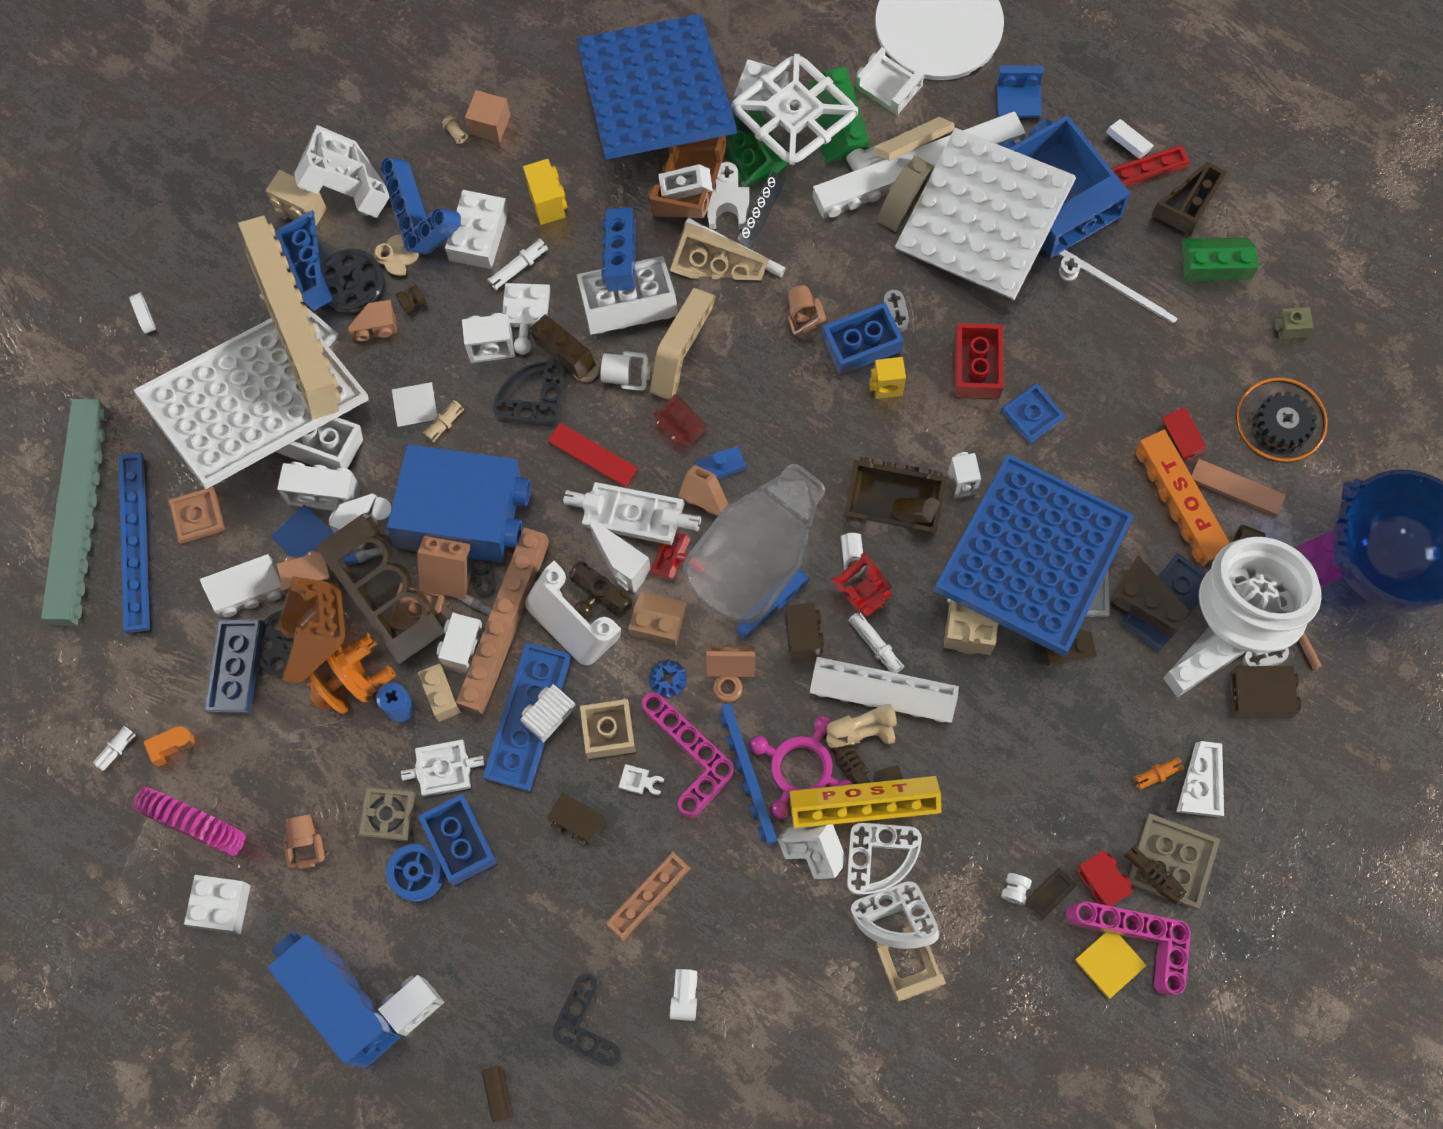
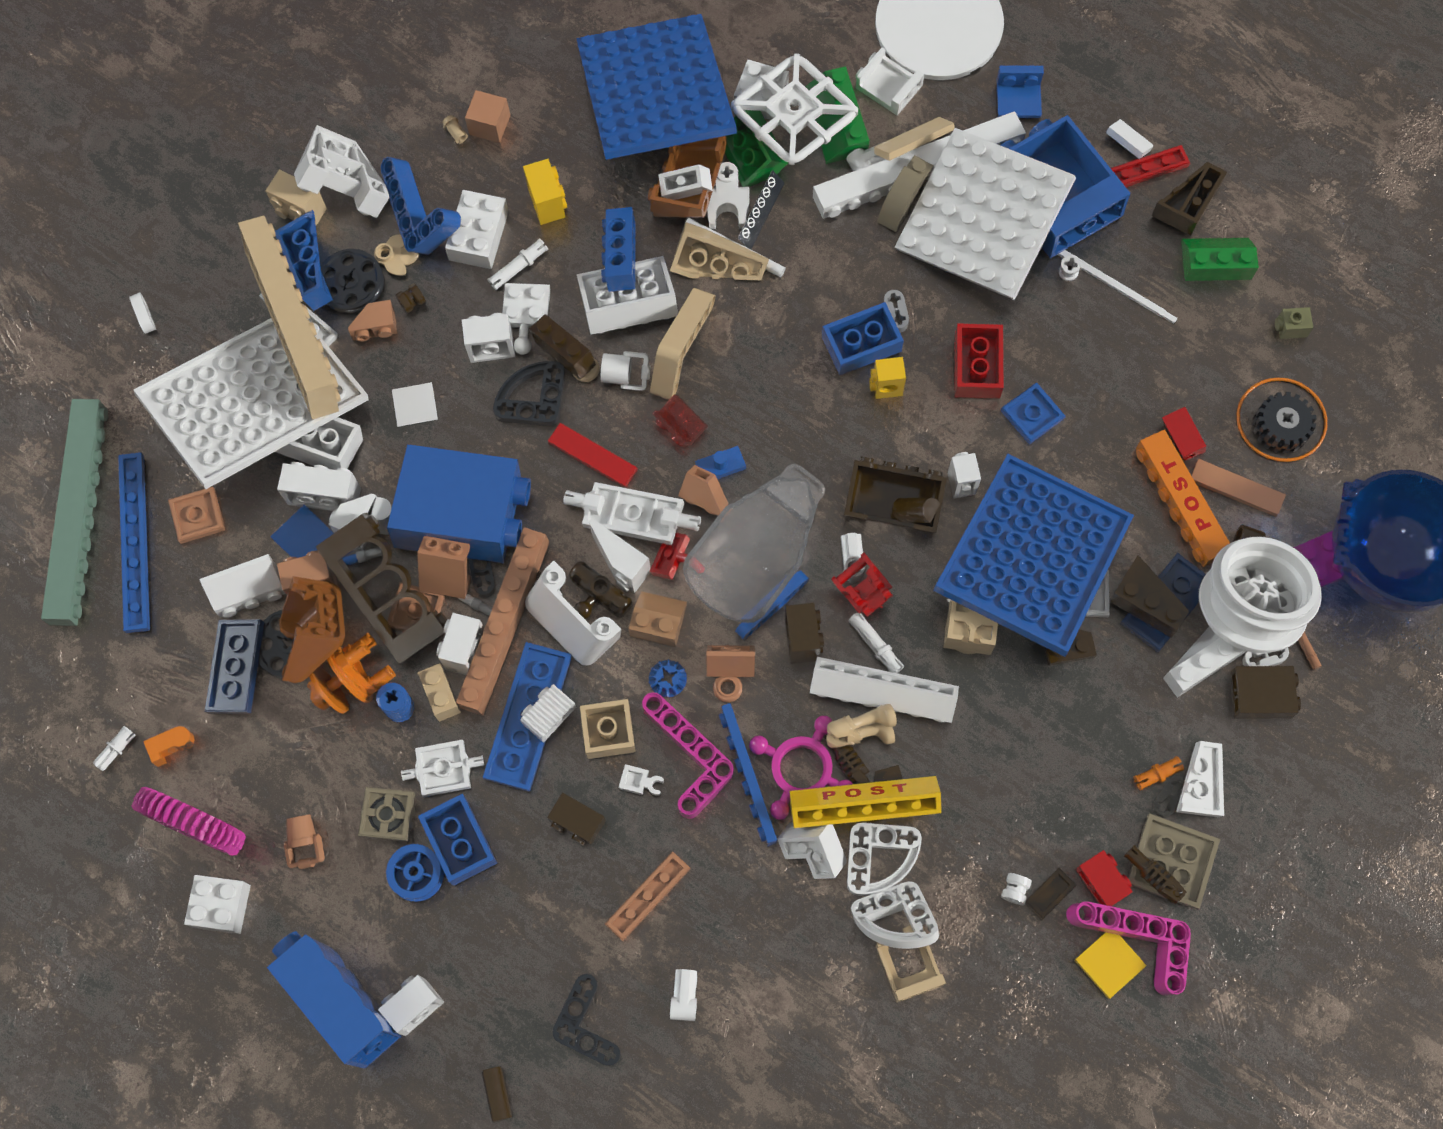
(443, 421): tan pin -> none
(803, 309): nougat piece -> none

